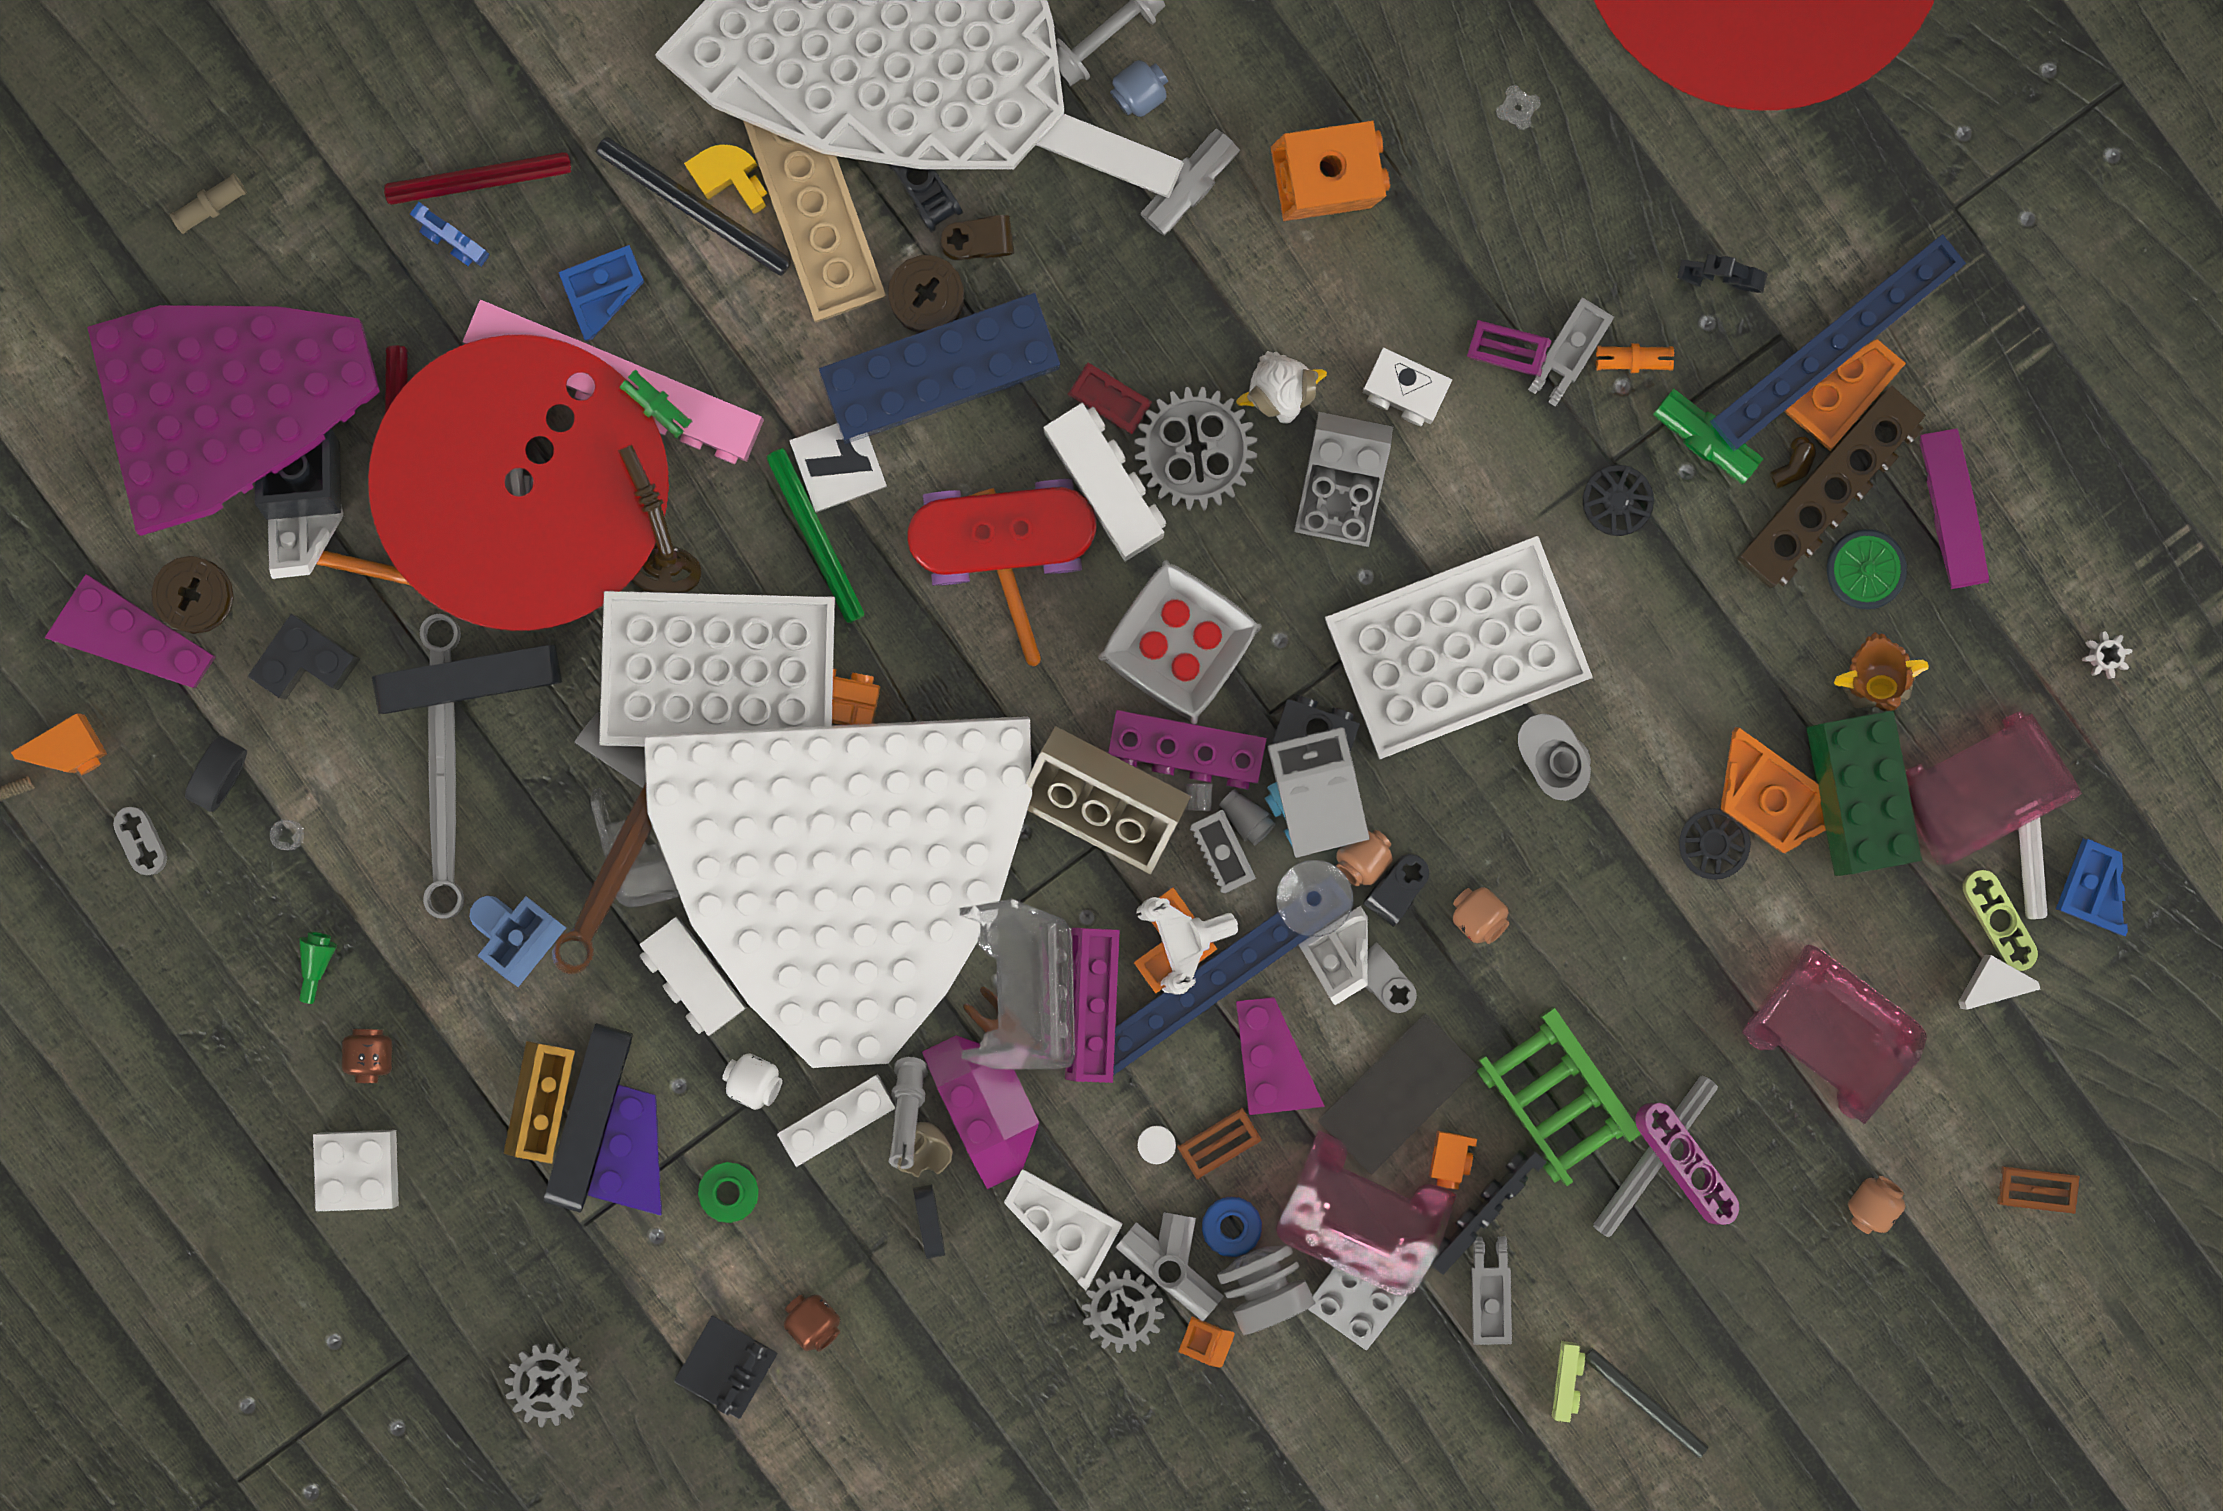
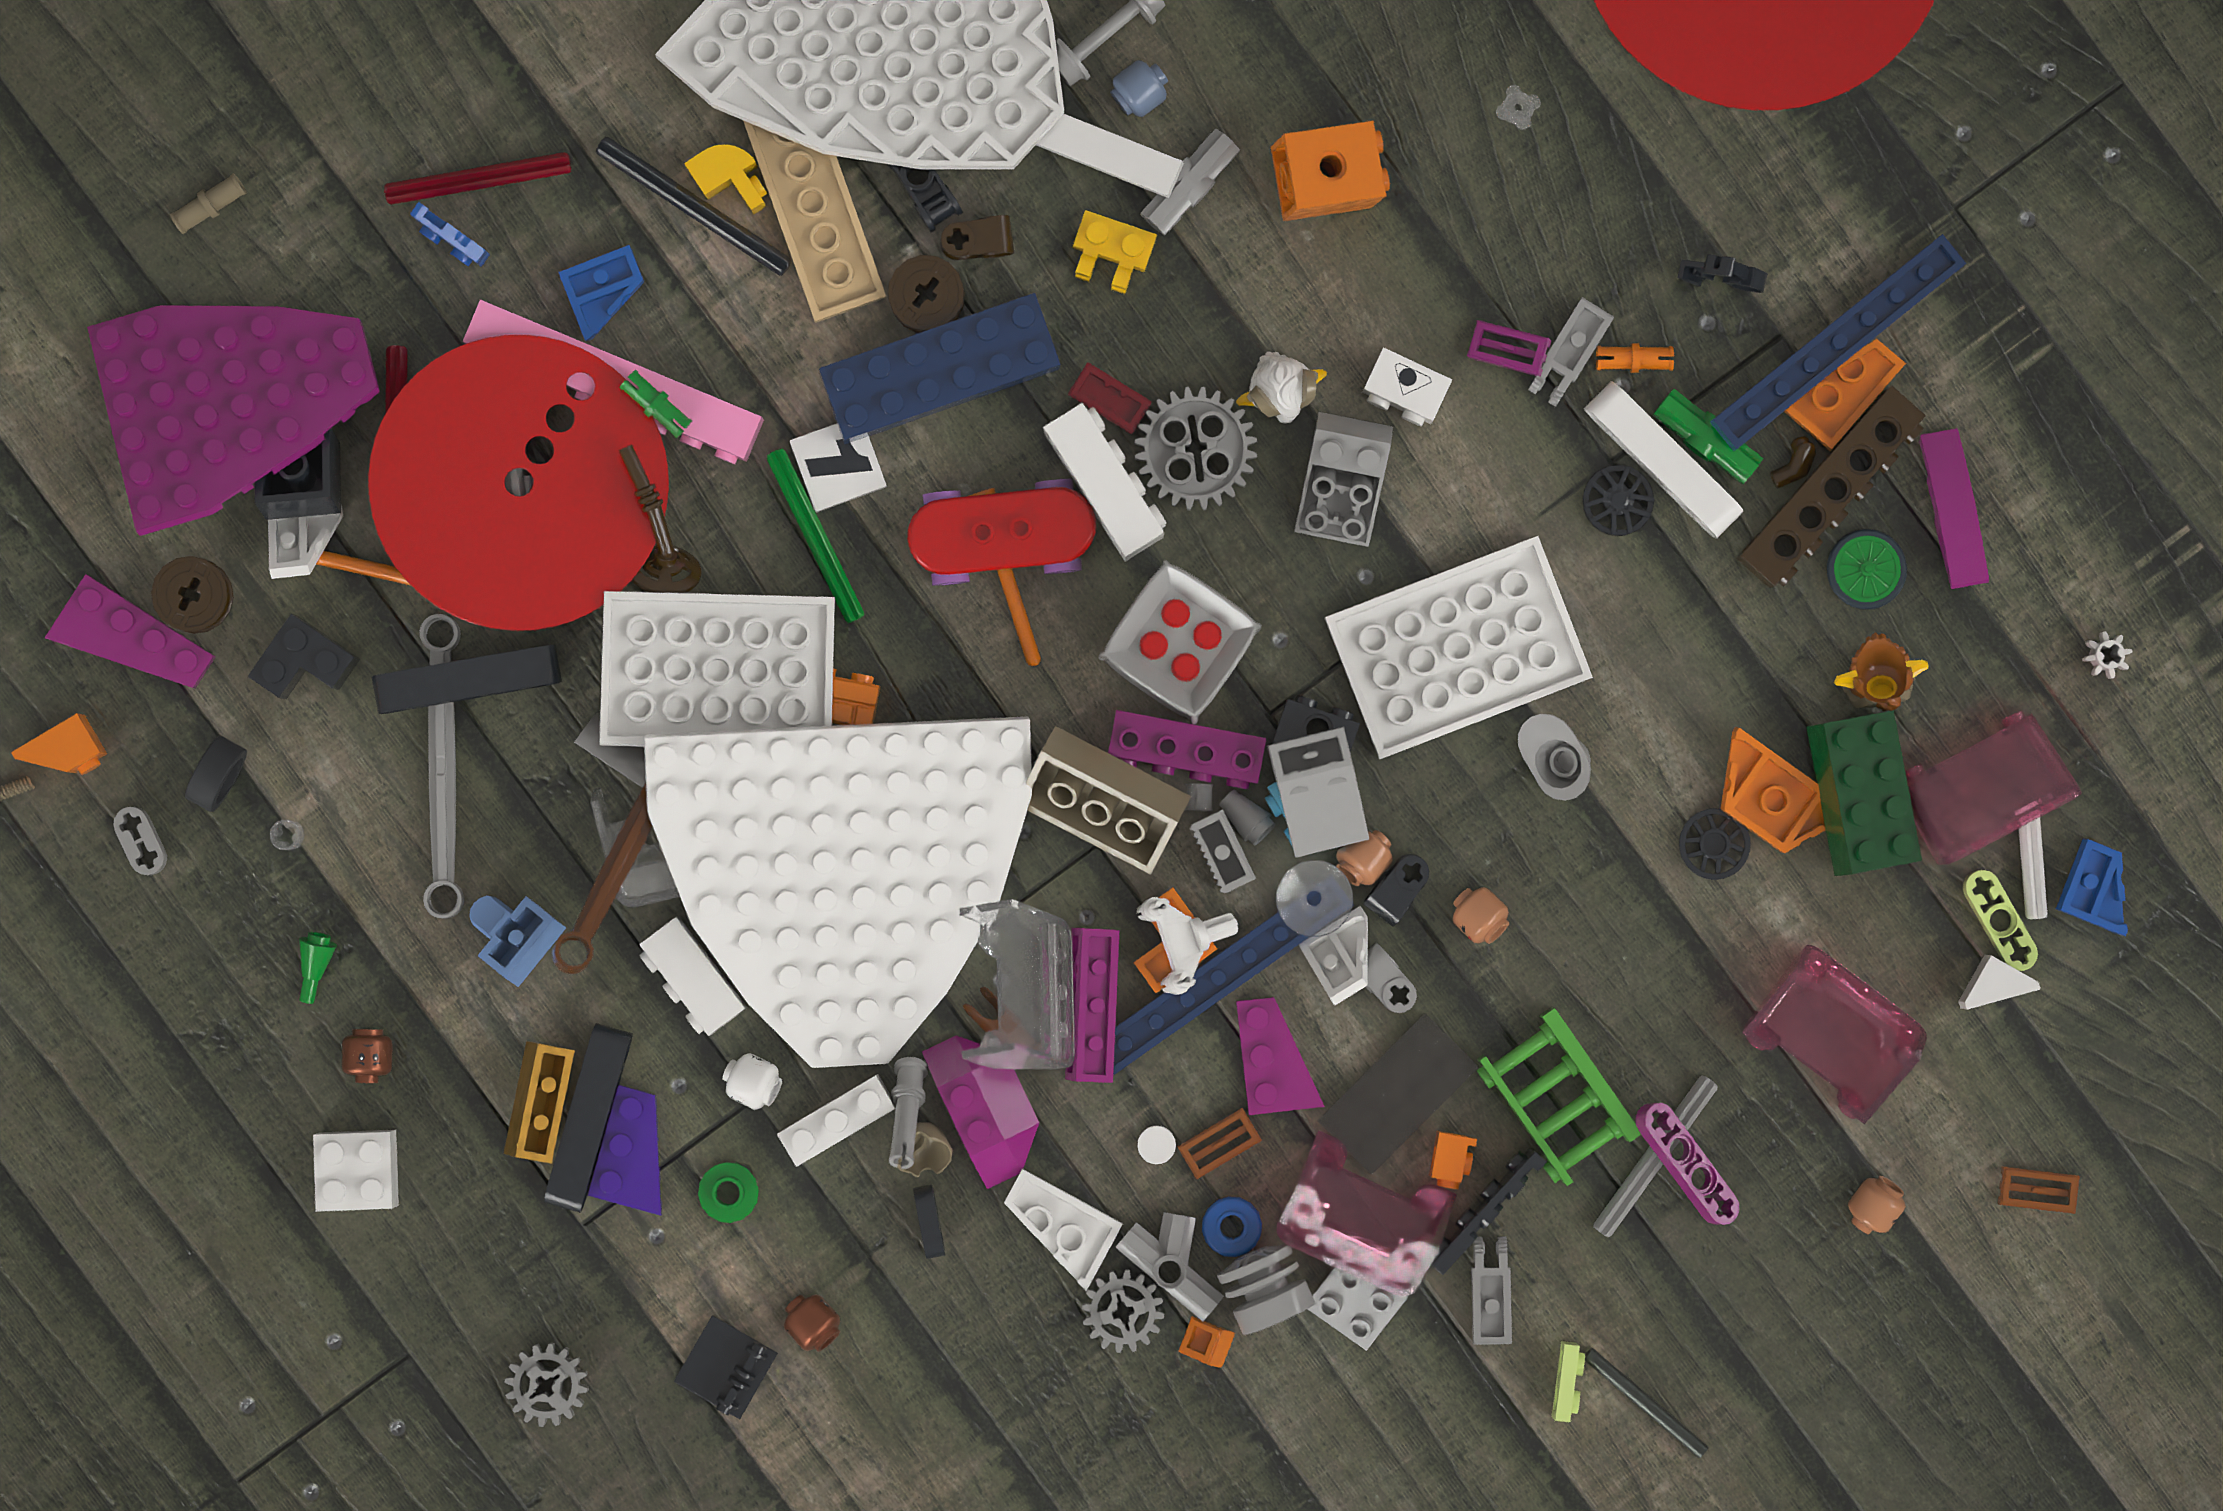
(1114, 242): none -> yellow plate
(1663, 459): none -> white beam

